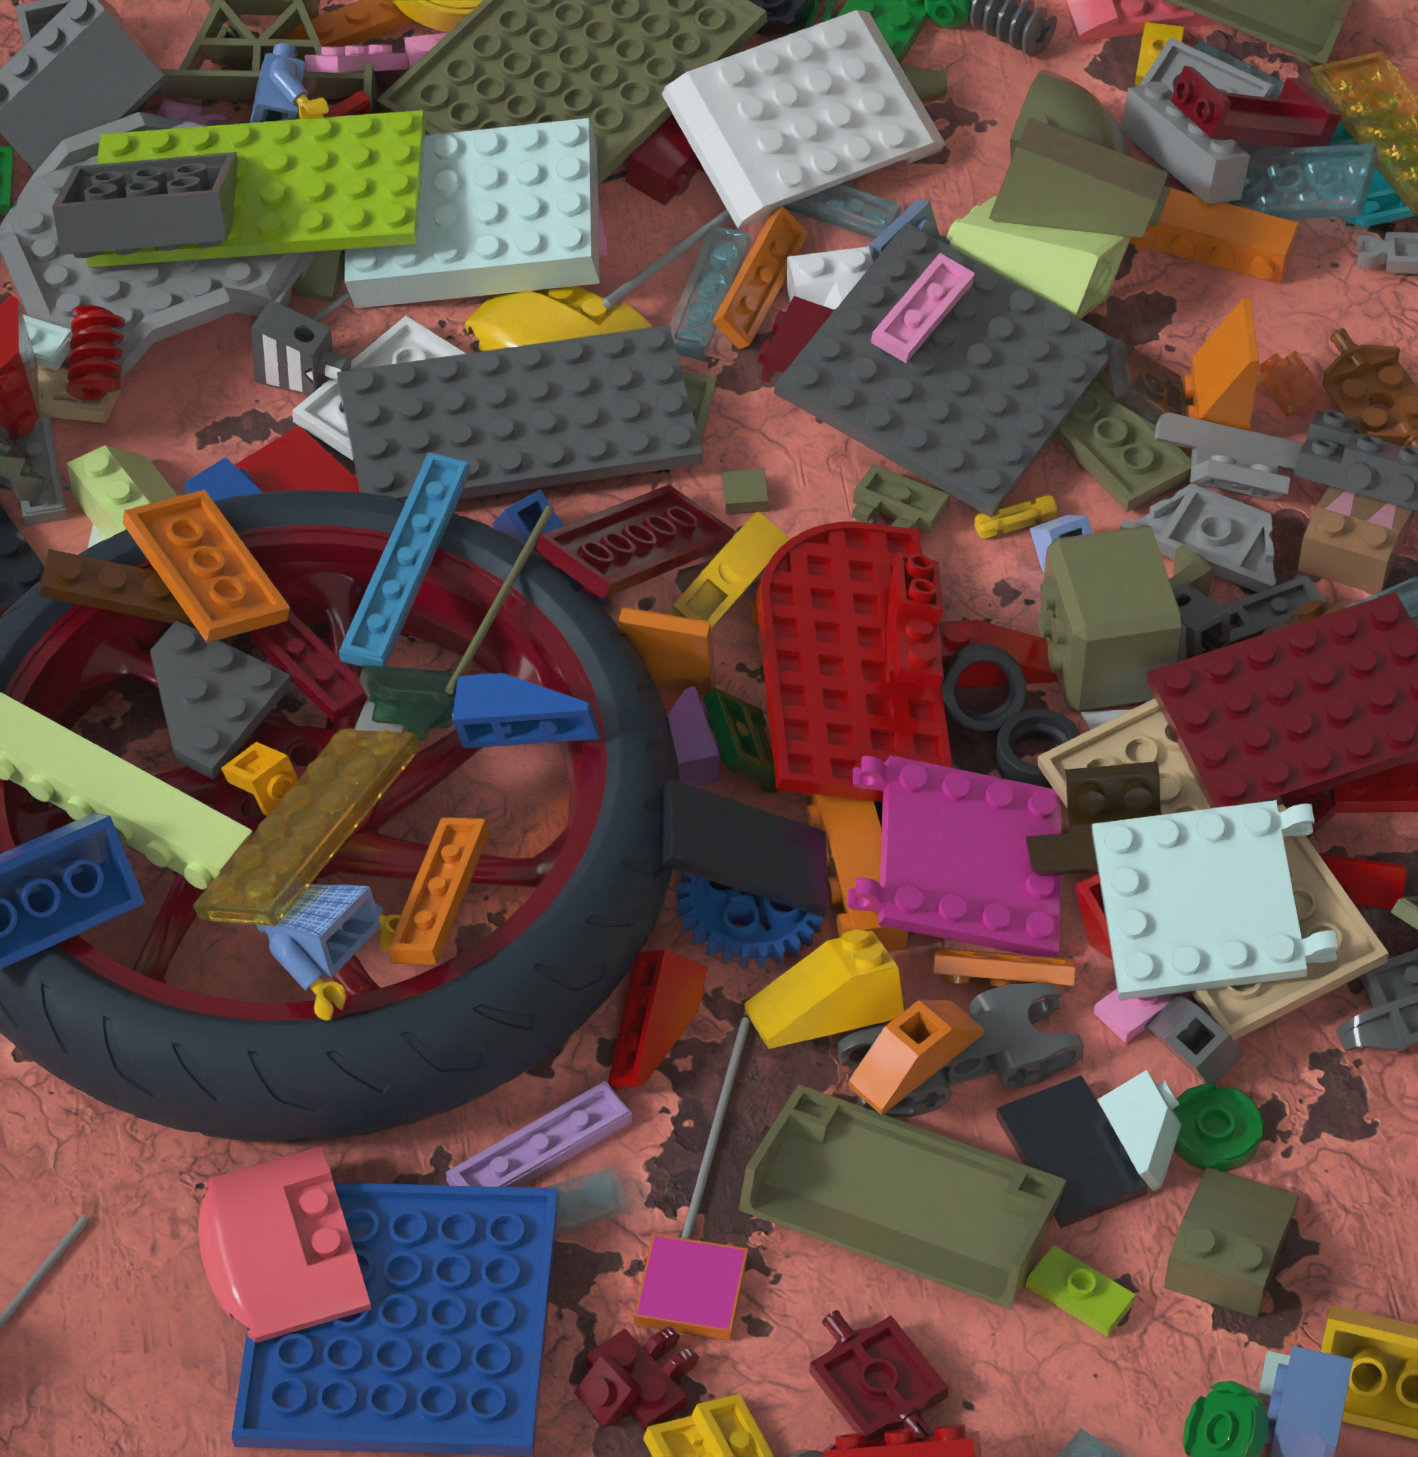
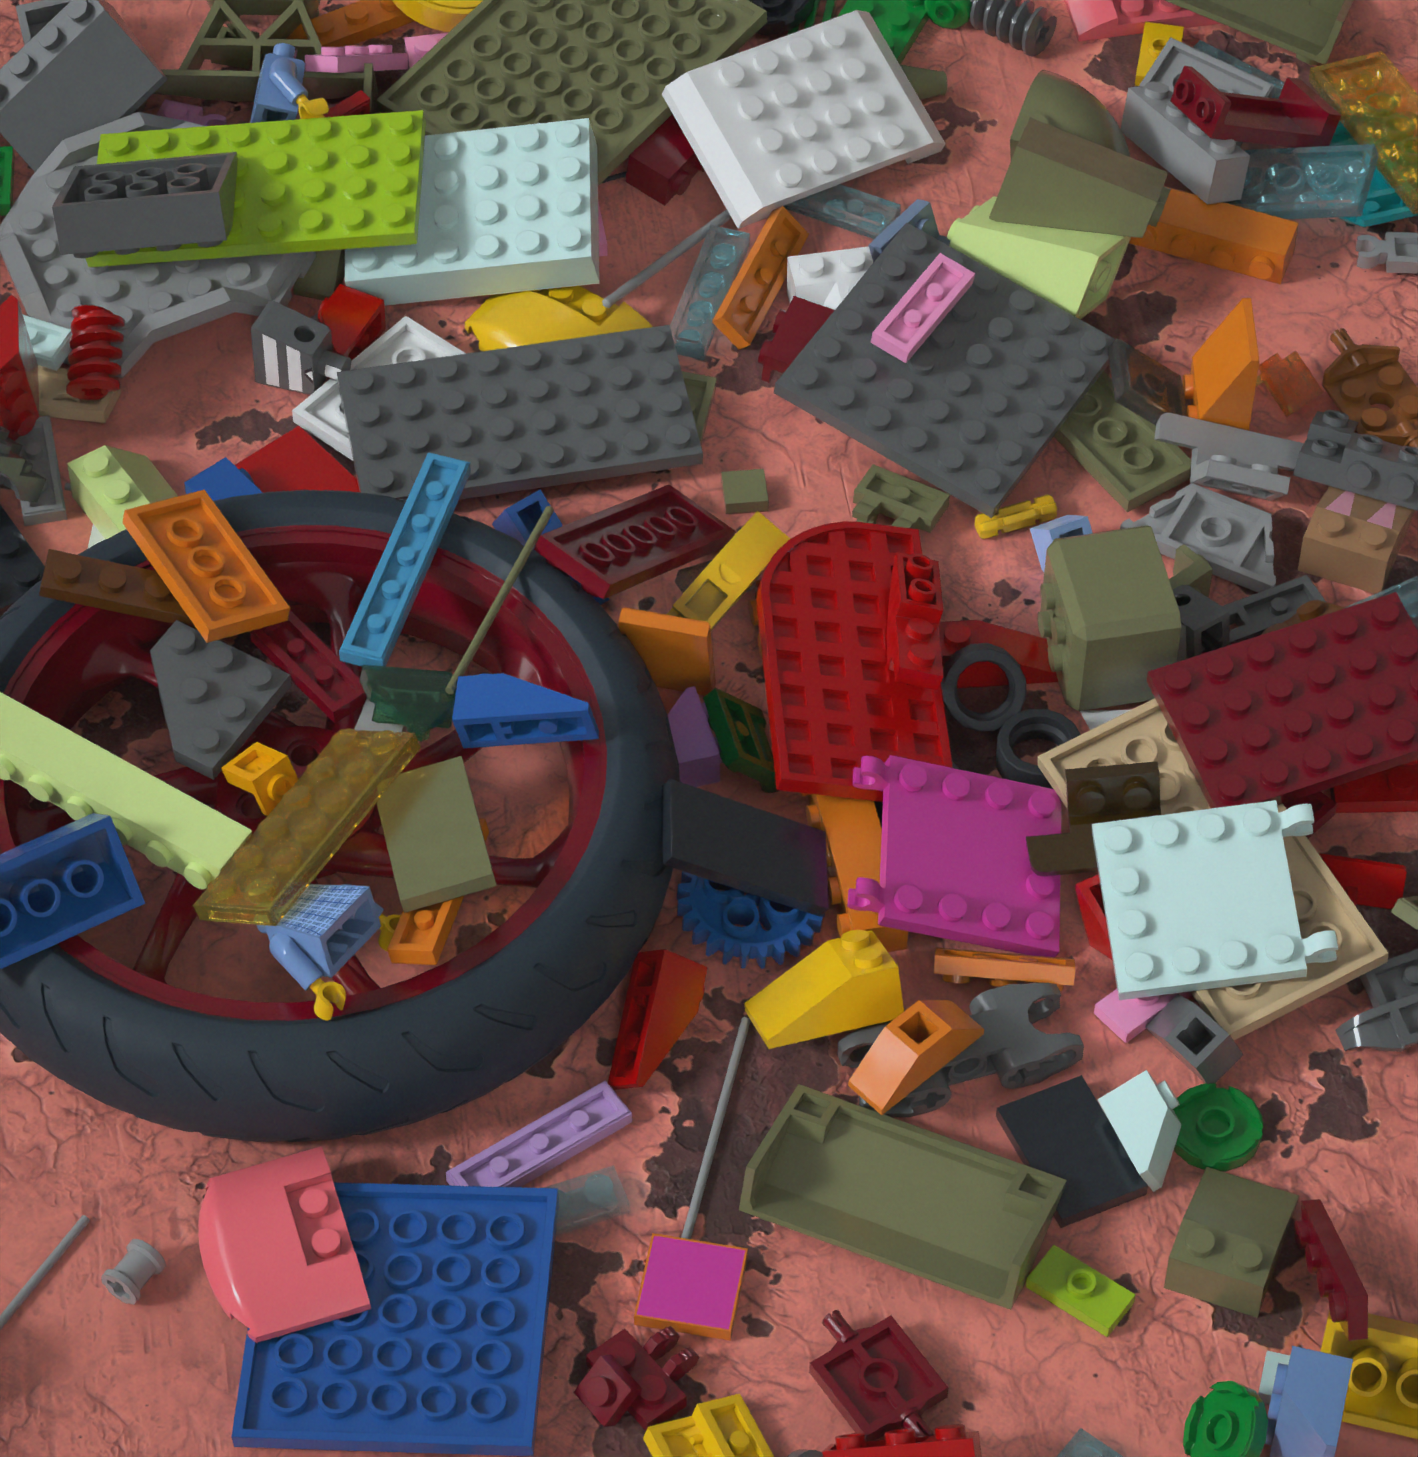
(133, 1271): none -> light grey bush
(353, 319): none -> red slope
(434, 835): none -> olive tile
(1333, 1268): none -> dark red plate

